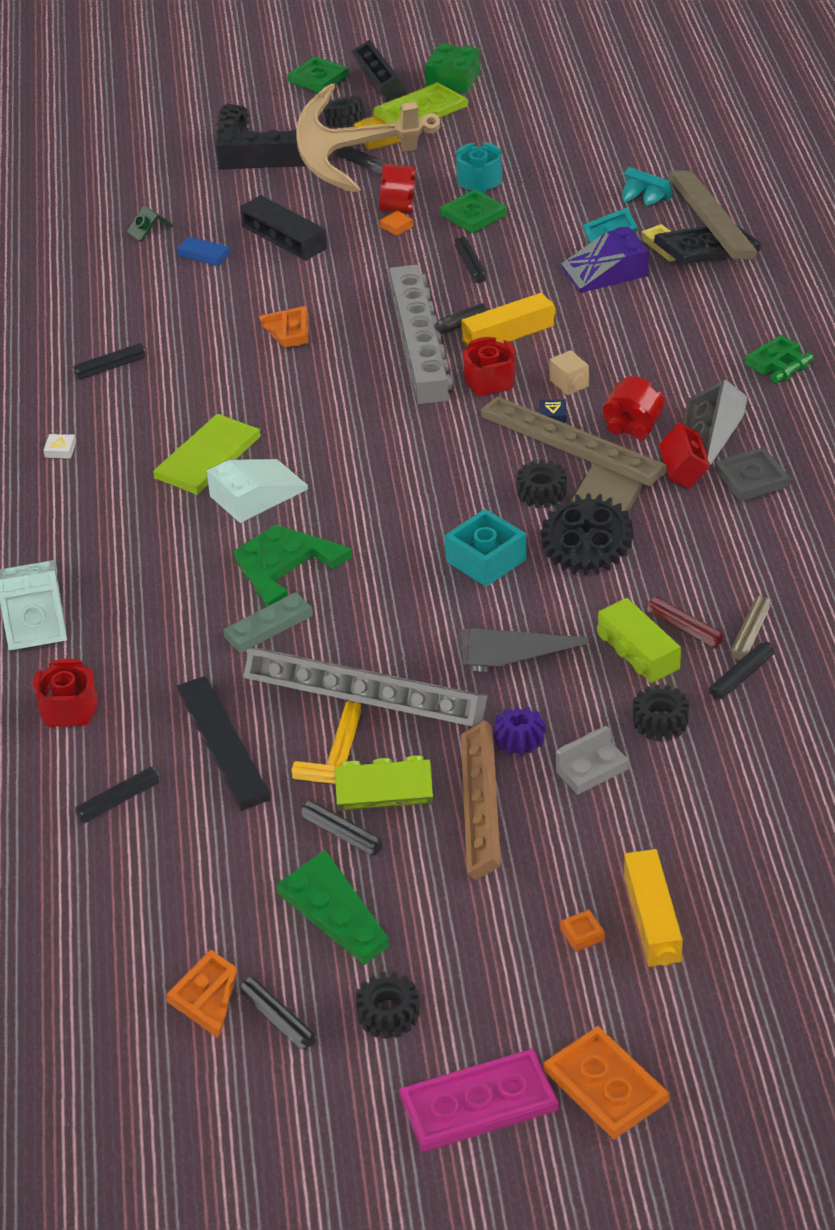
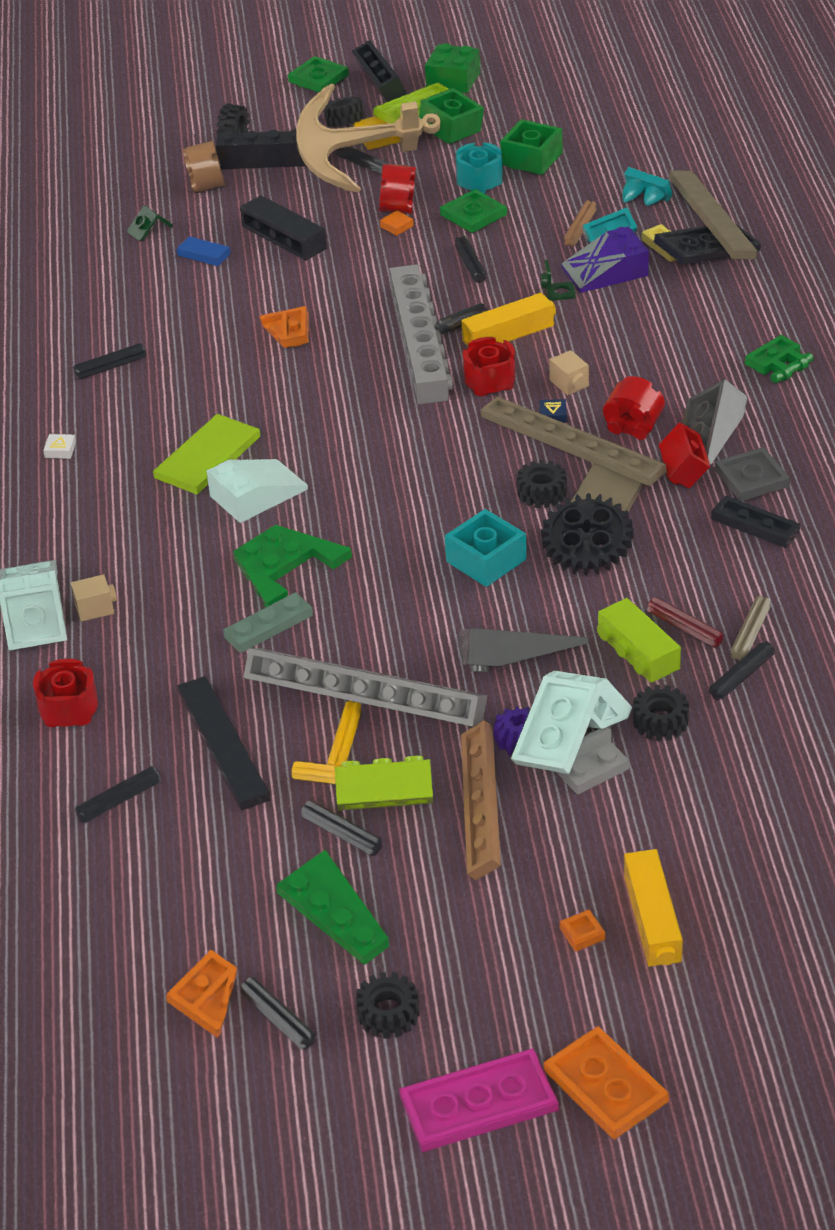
(93, 597): none -> tan brick
(203, 166): none -> medium nougat brick
(457, 114): none -> green brick
(531, 146): none -> green brick
(550, 288): none -> dark green bracket
(561, 716): none -> light aqua bracket
(576, 228): none -> medium nougat axle
(755, 521): none -> black plate

